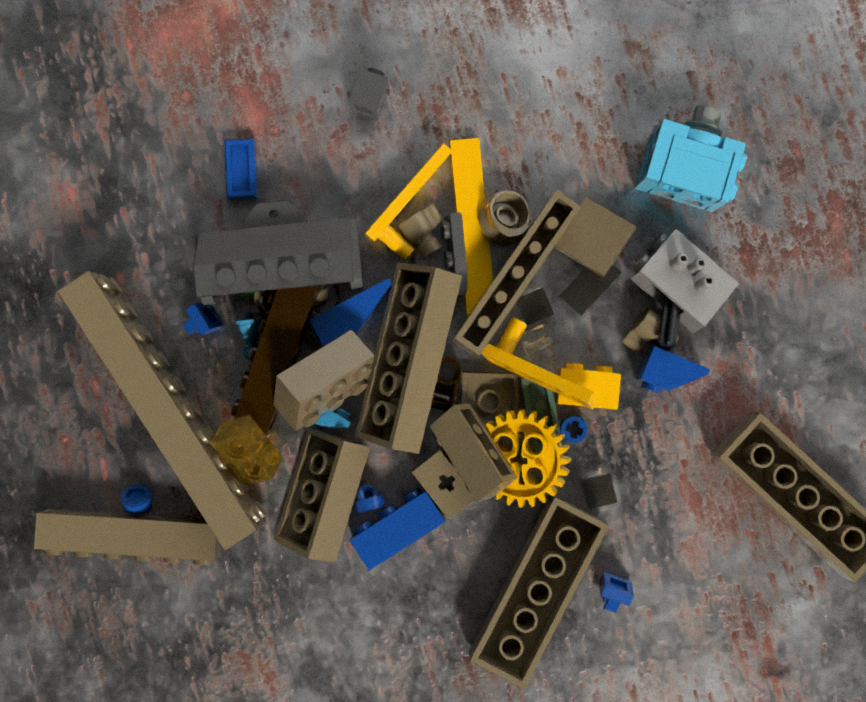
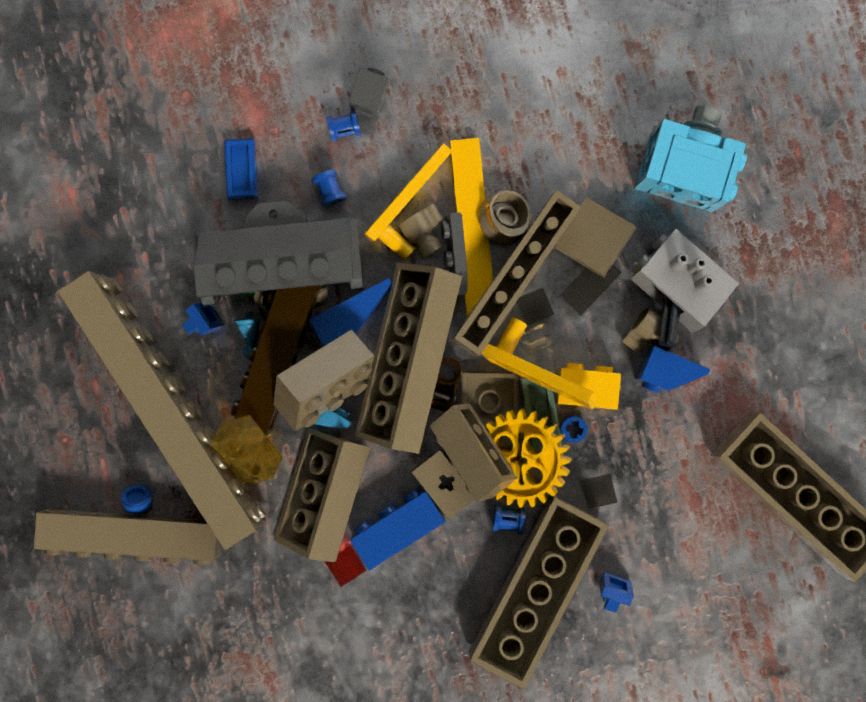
(328, 188): none -> blue bush
(343, 125): none -> blue bush
(346, 566): none -> clear red tile
(374, 502): blue tile -> none
(517, 515): none -> blue bush

